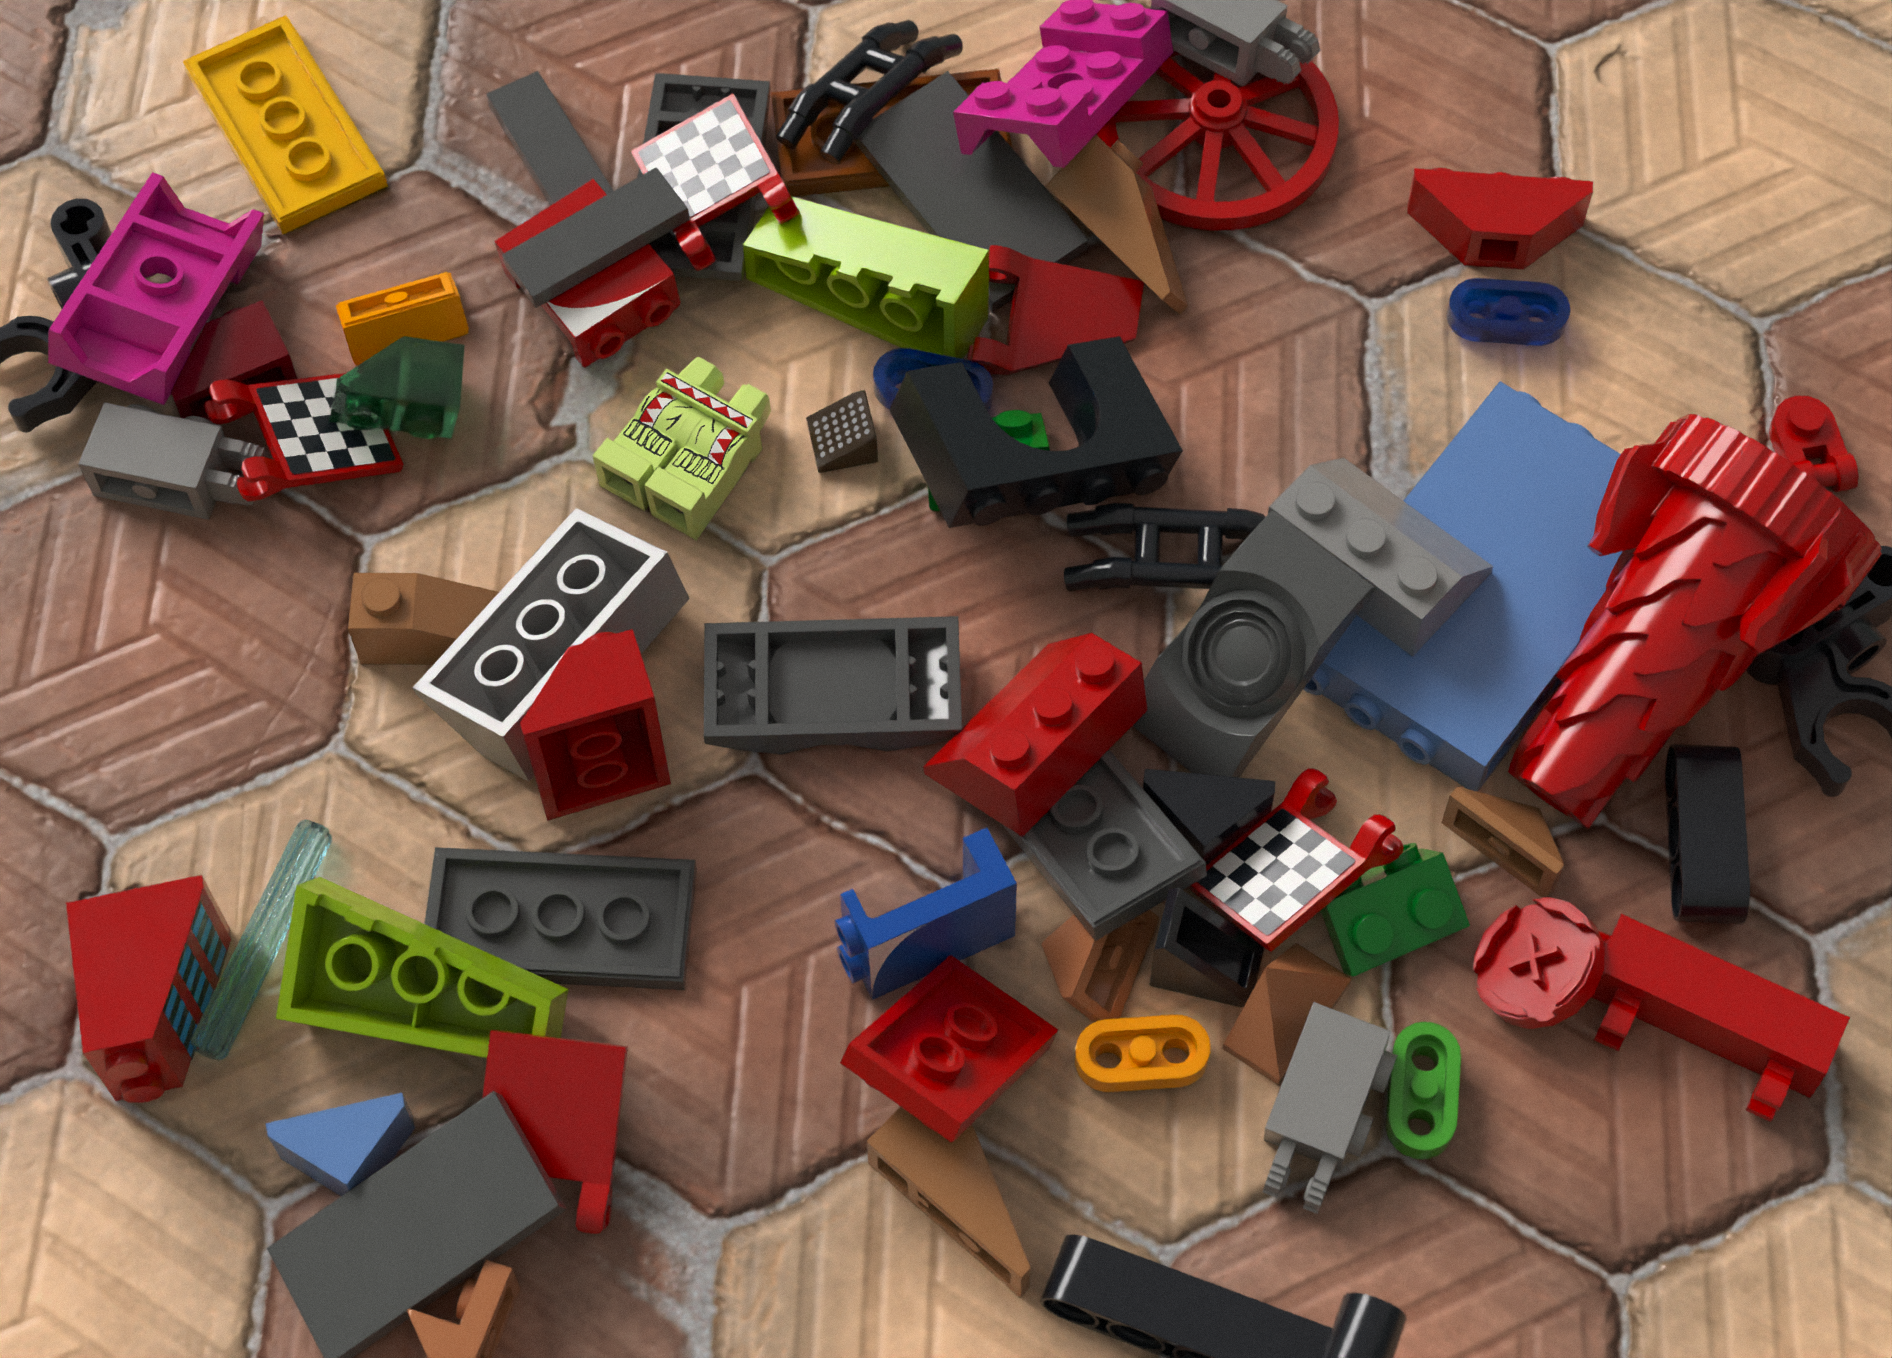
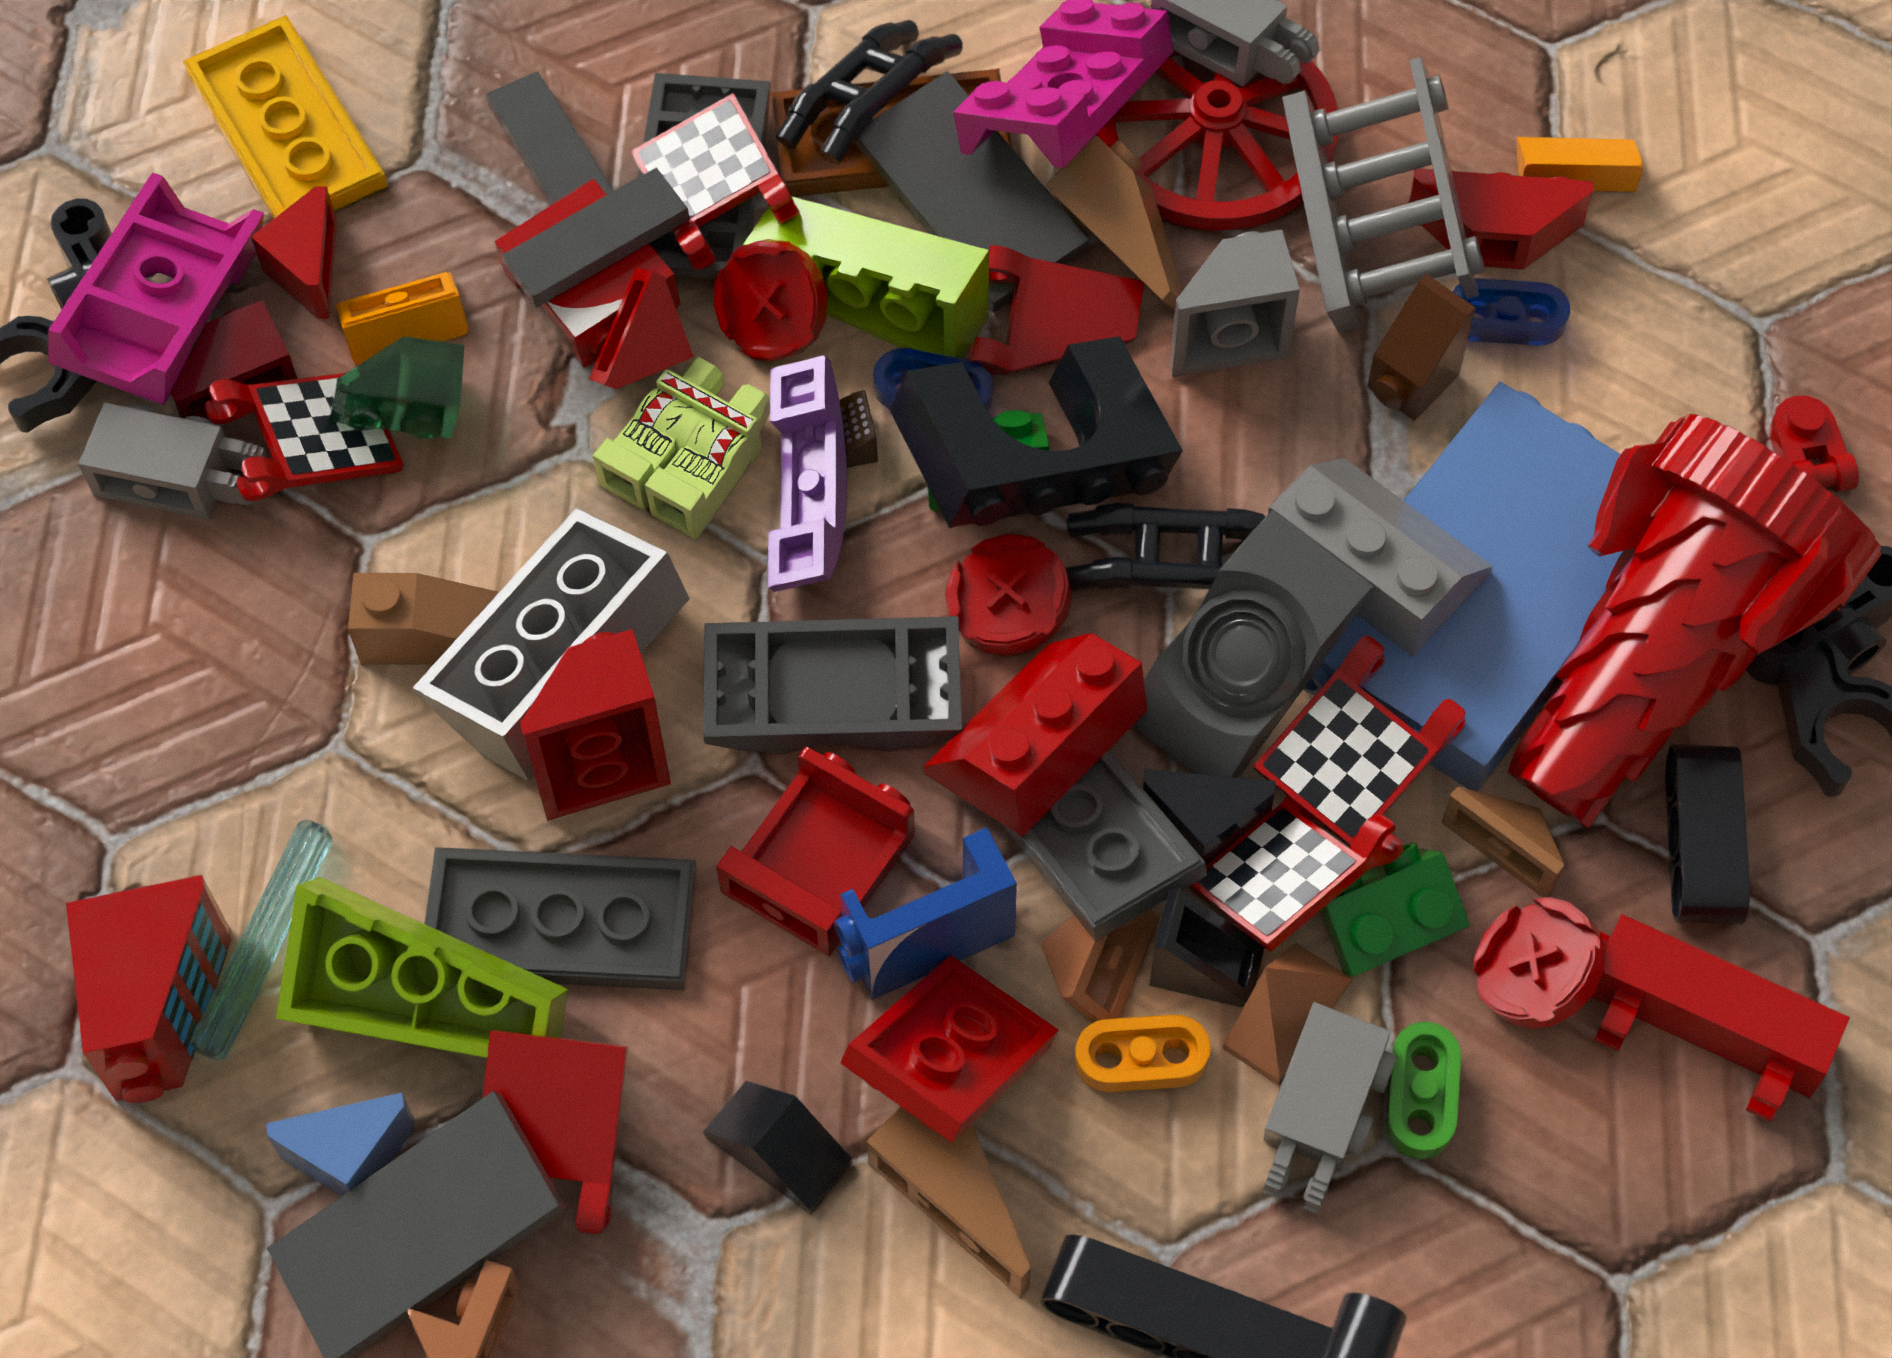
(300, 250): none -> red slope
(643, 334): none -> red slope
(770, 300): none -> red tile
(780, 1143): none -> black slope
(812, 474): none -> medium lavender slope
(816, 843): none -> red panel
(1009, 594): none -> red tile
(1237, 306): none -> light grey slope
(1324, 181): none -> light grey fence
(1350, 752): none -> flag
(1421, 349): none -> reddish brown slope
(1607, 162): none -> light orange slope

